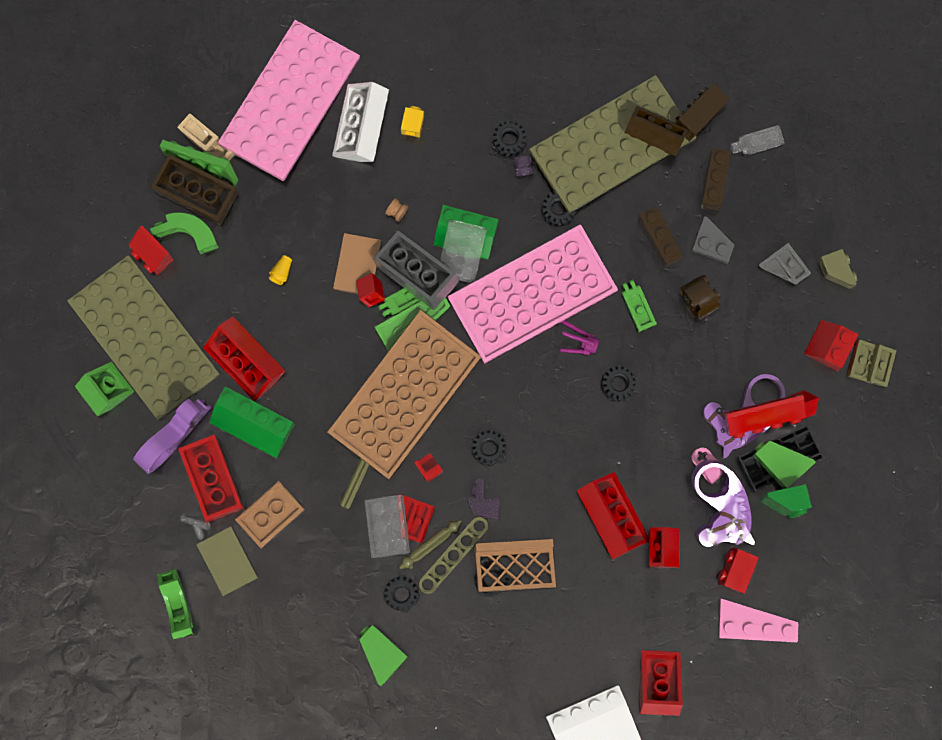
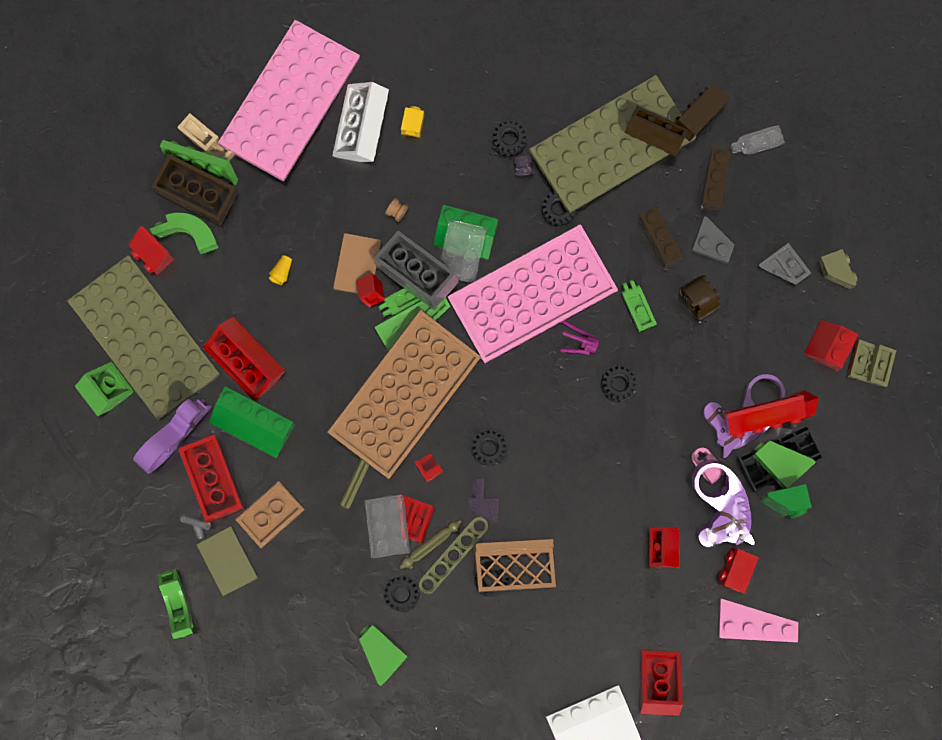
(613, 515): red slope -> none

